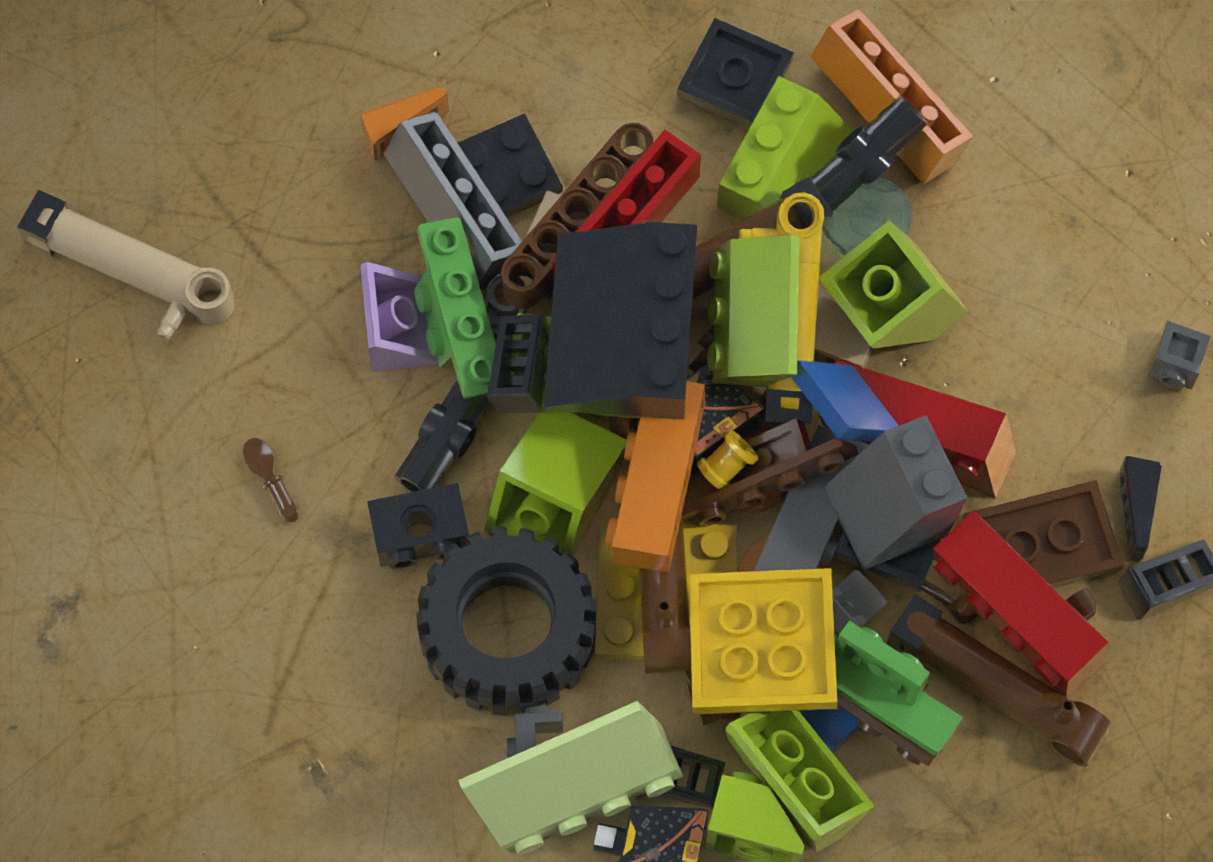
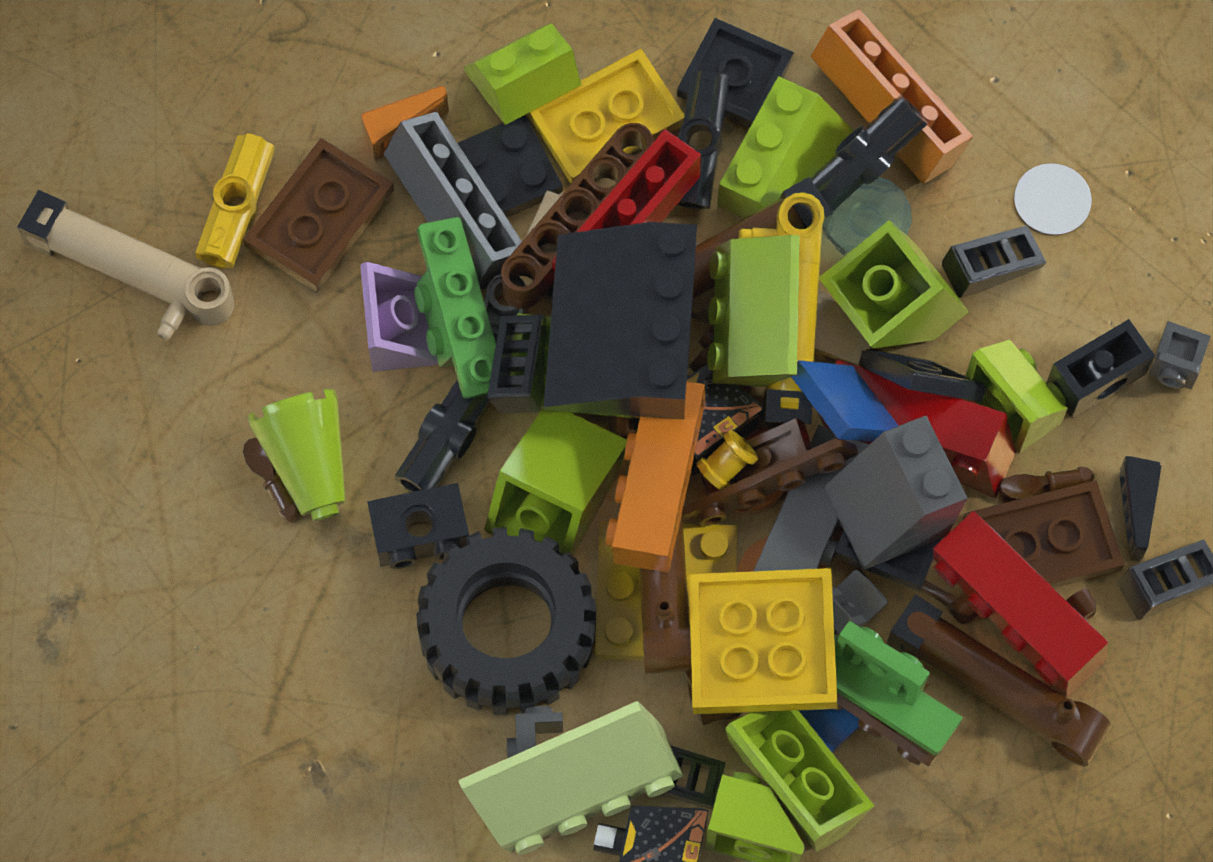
(228, 224): none -> yellow piece
(305, 450): none -> lime cone
(318, 214): none -> reddish brown plate
(525, 73): none -> lime slope
(588, 116): none -> yellow plate
(704, 113): none -> black piece
(922, 375): none -> black tile
(968, 273): none -> black slope
(1018, 391): none -> lime slope
(1026, 485): none -> reddish brown piece
(1053, 199): none -> white sticker
(1101, 367): none -> black brick

